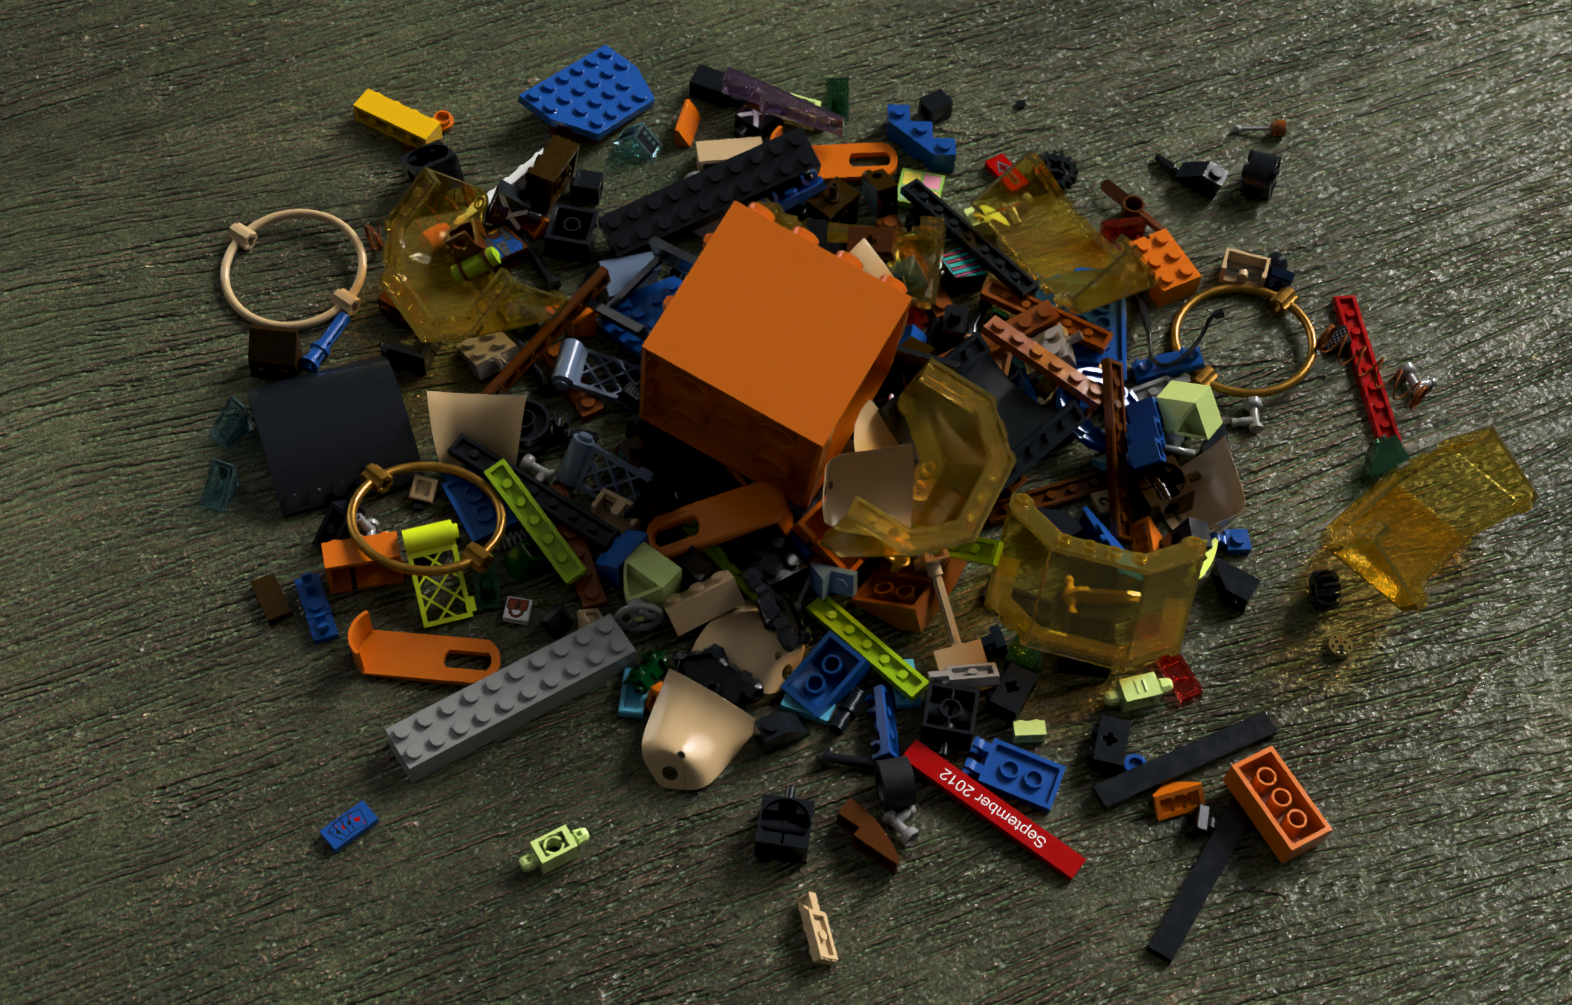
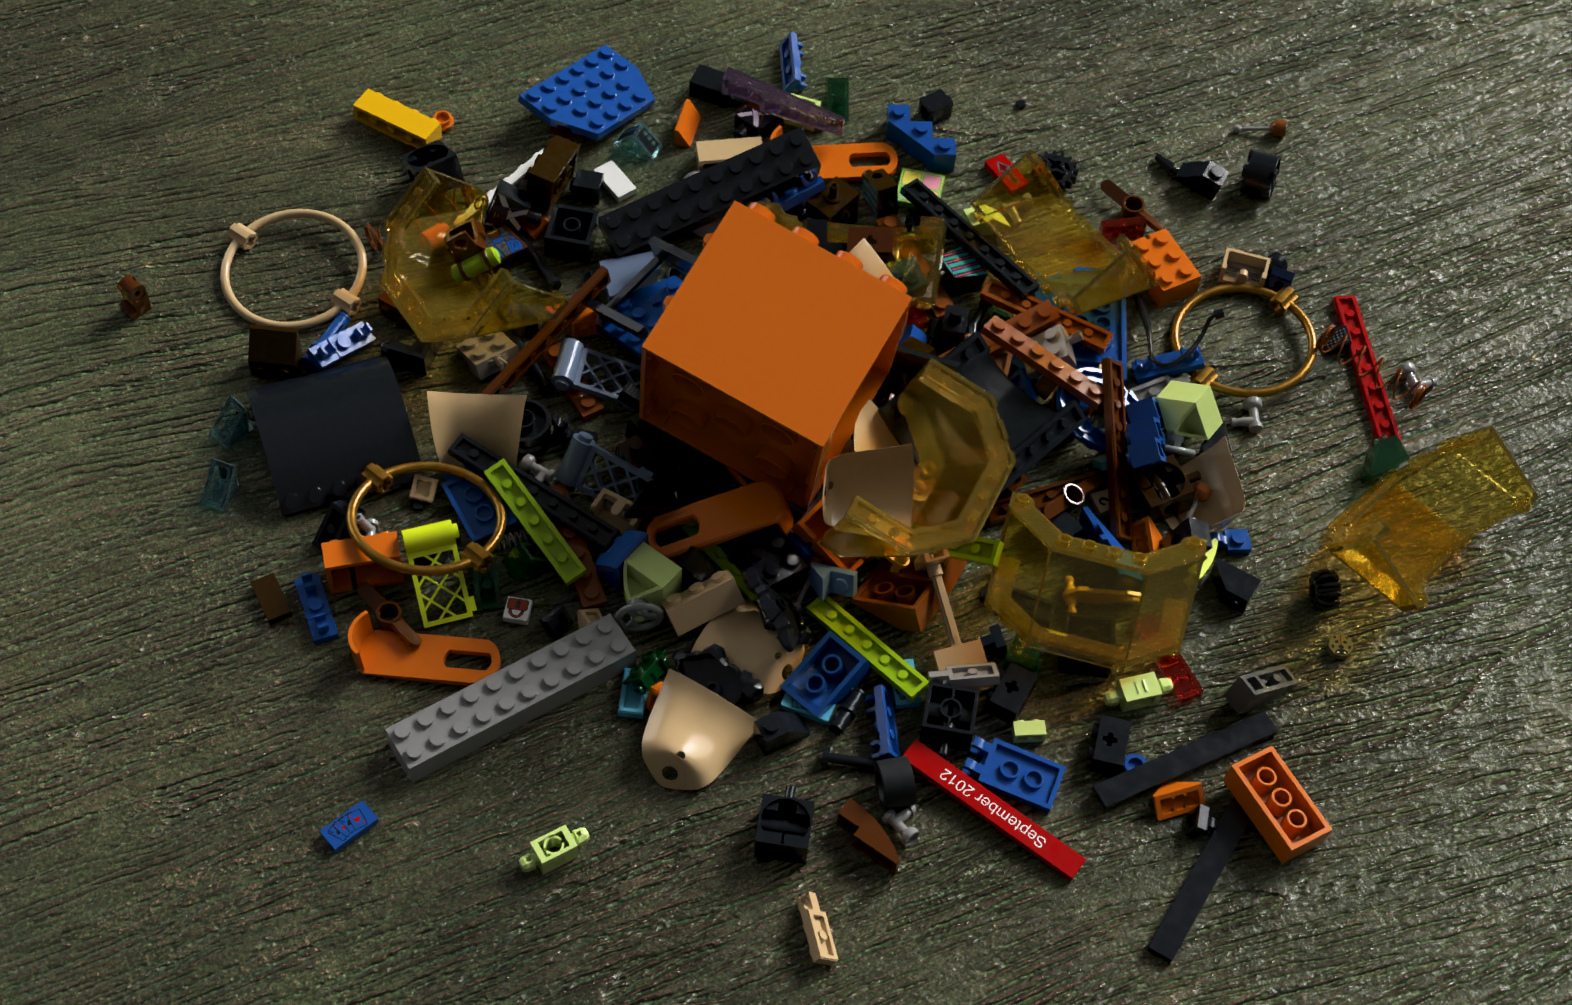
(135, 297): none -> reddish brown leg
(341, 345): none -> blue plate
(382, 608): none -> reddish brown piece
(616, 181): none -> white tile
(791, 63): none -> blue plate
(1075, 493): none -> reddish brown piece
(1202, 494): none -> dark orange hinge
(1259, 688): none -> dark grey slope

